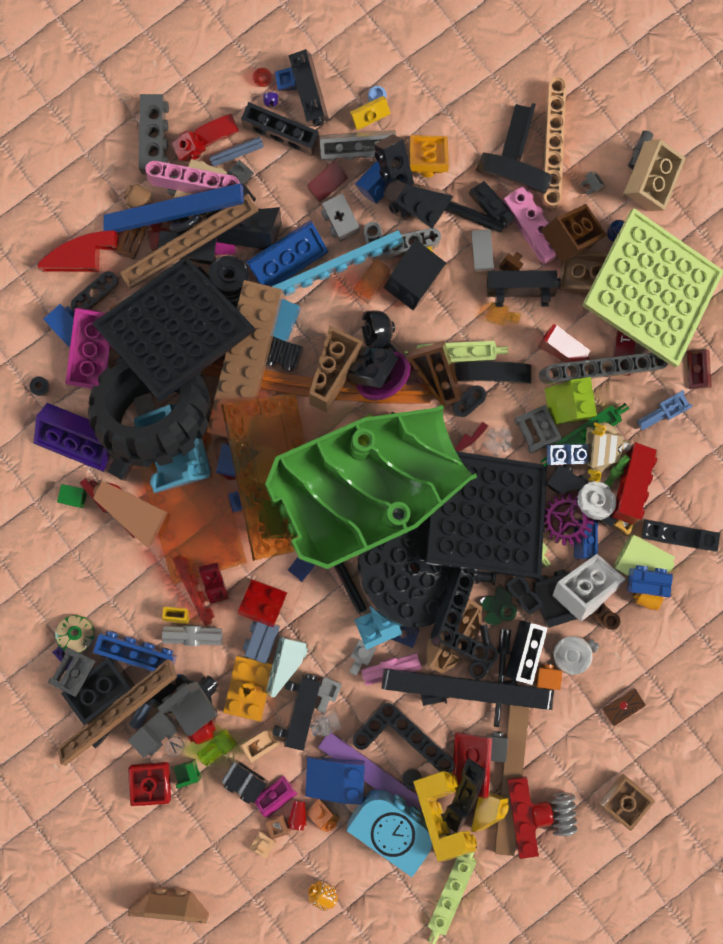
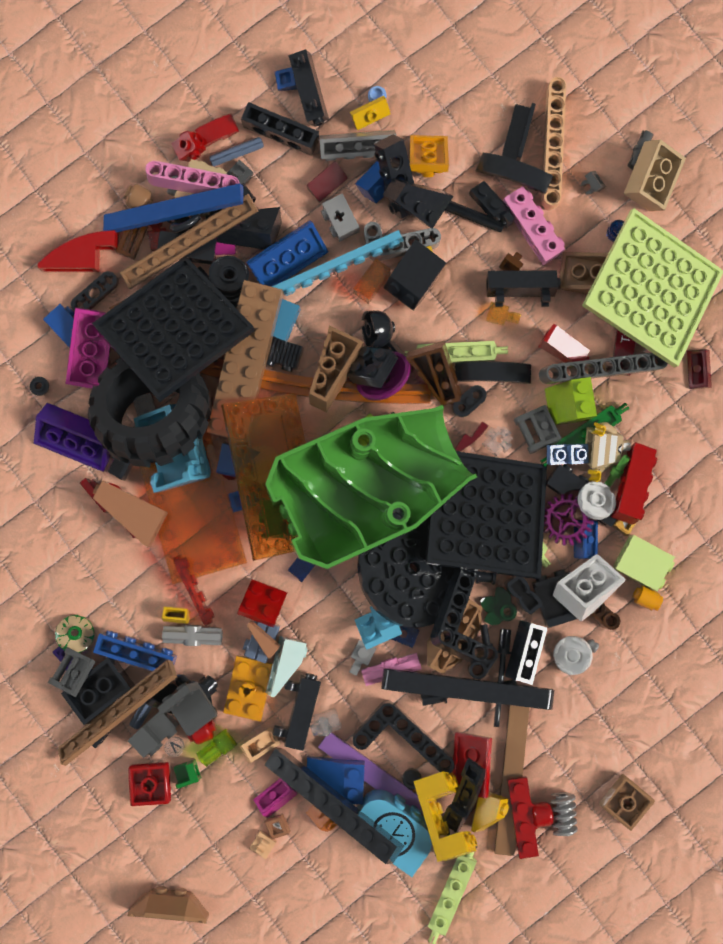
(72, 496): green panel -> none
(150, 105): dark grey brick -> none
(214, 582): dark red slope -> none
(244, 782): black brick -> none
(262, 72): clear red plate -> none
(264, 640): none -> nougat slope
(270, 99): dark purple hinge -> none
(297, 817): red cone -> none
(322, 895): light orange head -> none
(328, 691): light grey plate -> none
(335, 806): none -> black brick
(350, 587): black axle -> none
(482, 250): light grey slope -> none
(499, 746): dark grey brick -> none
(548, 677): orange brick -> none
(573, 232): reddish brown brick -> none
(624, 707): reddish brown tile -> none
(649, 582): blue brick -> none
(668, 409): medium blue connector -> none
(680, 535): black slope -> none

